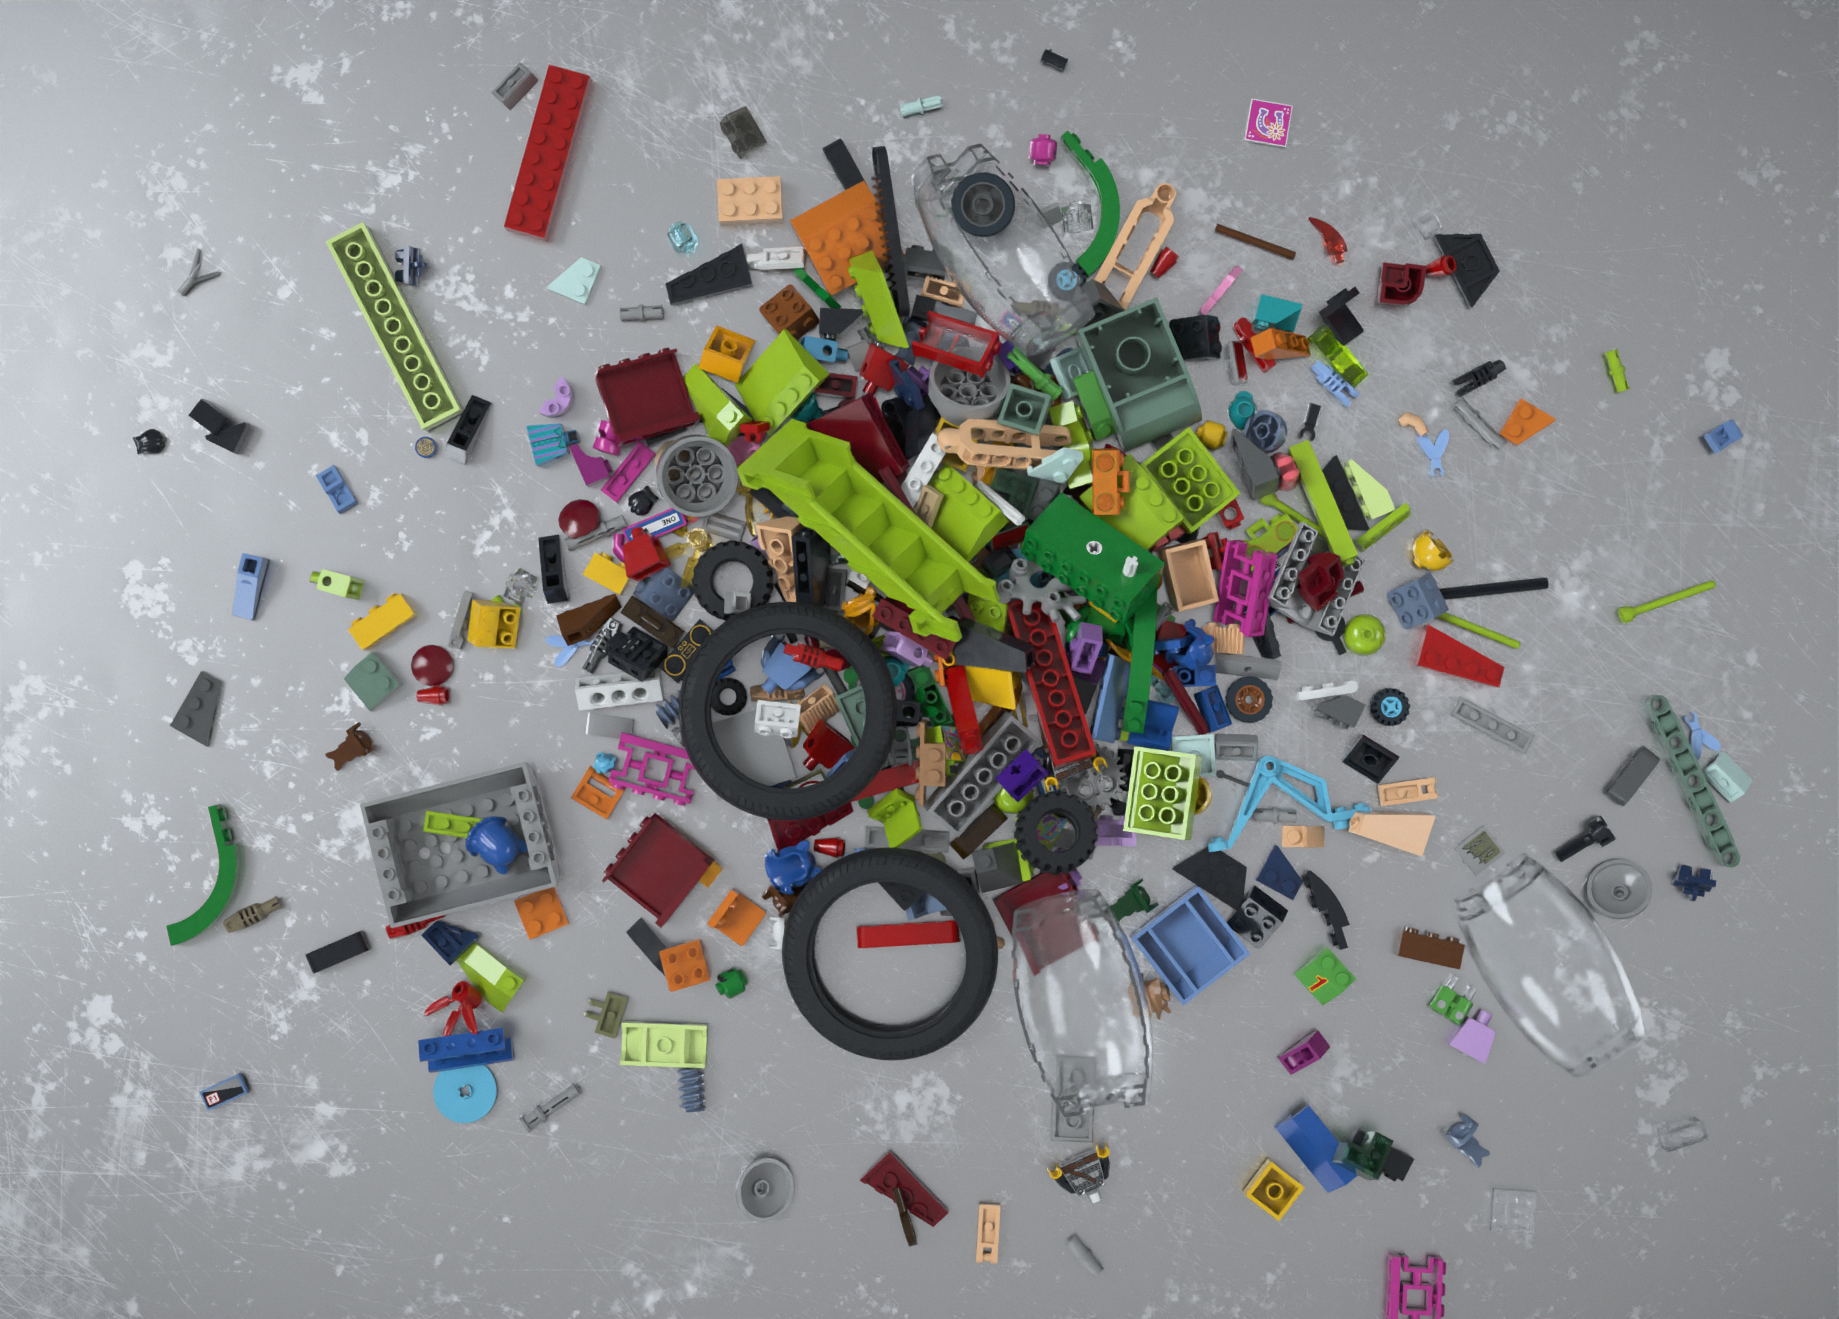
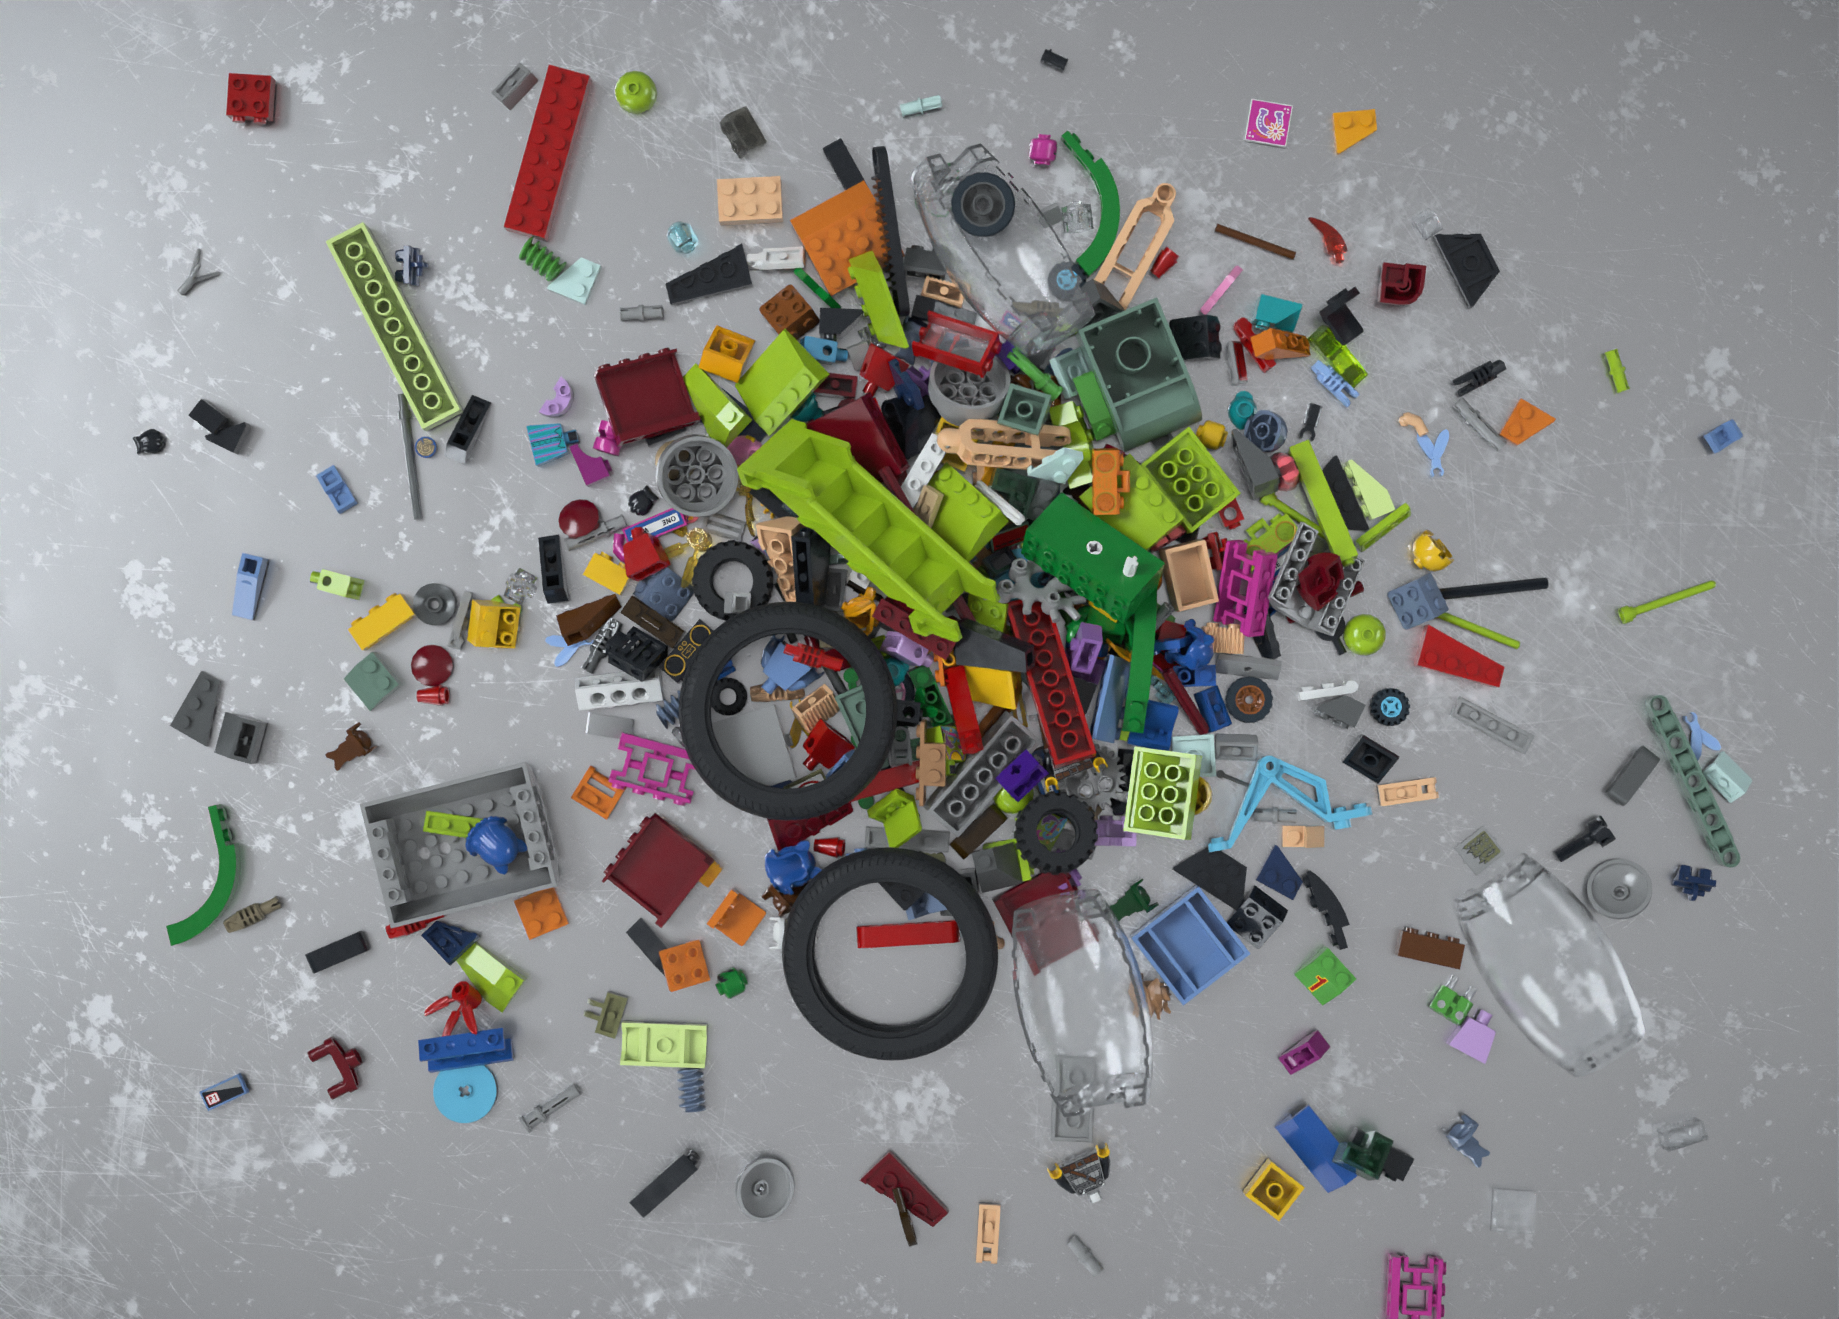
(240, 738): none -> dark grey slope
(250, 98): none -> red brick
(345, 1062): none -> dark red connector
(404, 415): none -> dark grey bar
(428, 594): none -> dark grey dish
(540, 260): none -> bright green piece
(604, 762): medium azure plant -> none
(628, 472): dark pink tile -> none
(635, 92): none -> lime cylinder
(666, 1182): none -> black slope
(755, 428): red tile -> none
(777, 719): white bracket -> none
(1352, 127): none -> light orange wing
(1397, 829): light nougat slope -> none
(1442, 266): red cone -> none

